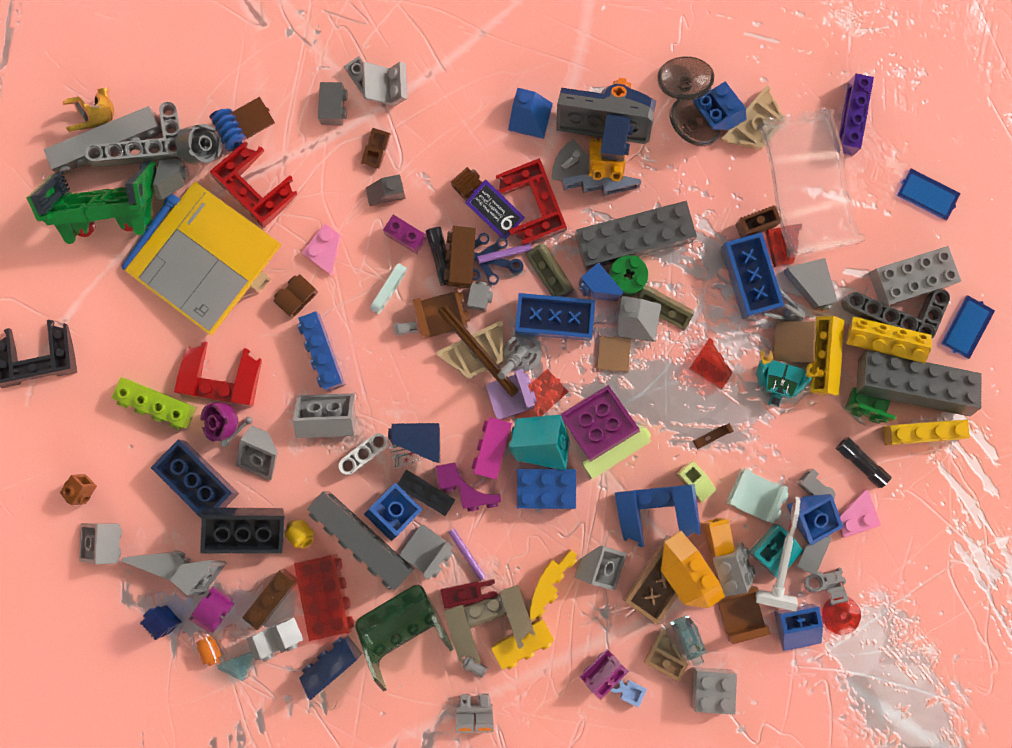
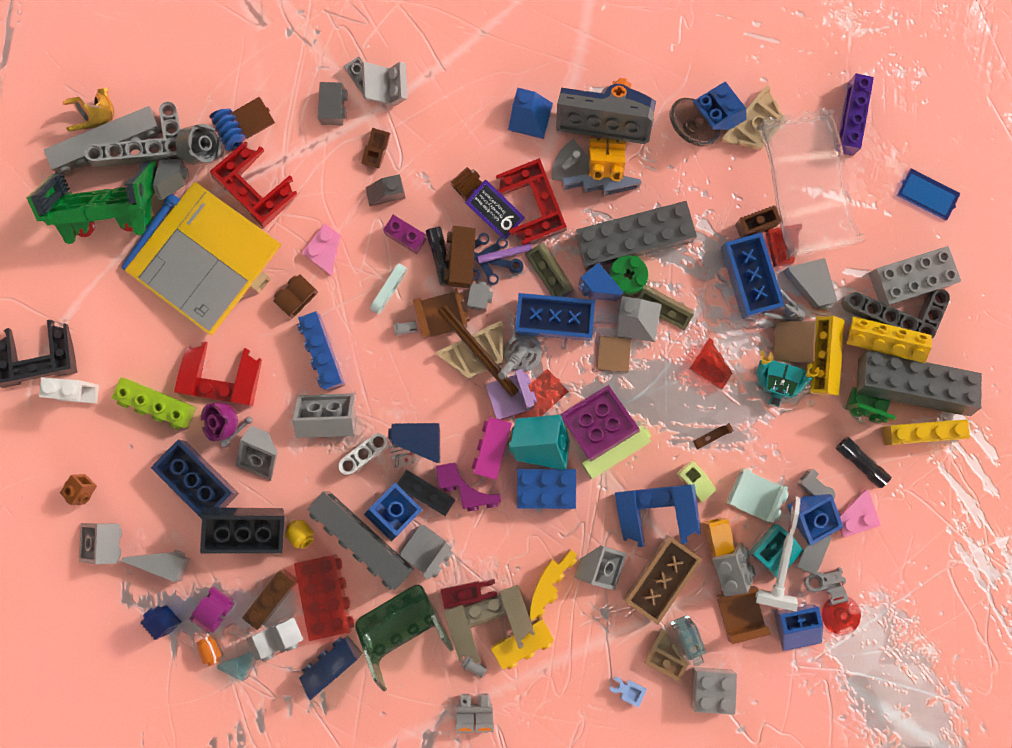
(69, 390): none -> white panel
(197, 576): light grey slope -> none
(467, 555): medium lavender bar -> none
(603, 674): magenta hinge -> none
(615, 138): dark blue brick -> none
(685, 78): clear smoke dish -> none
(689, 573): light orange wedge -> none
(968, 327): clear blue piece -> none

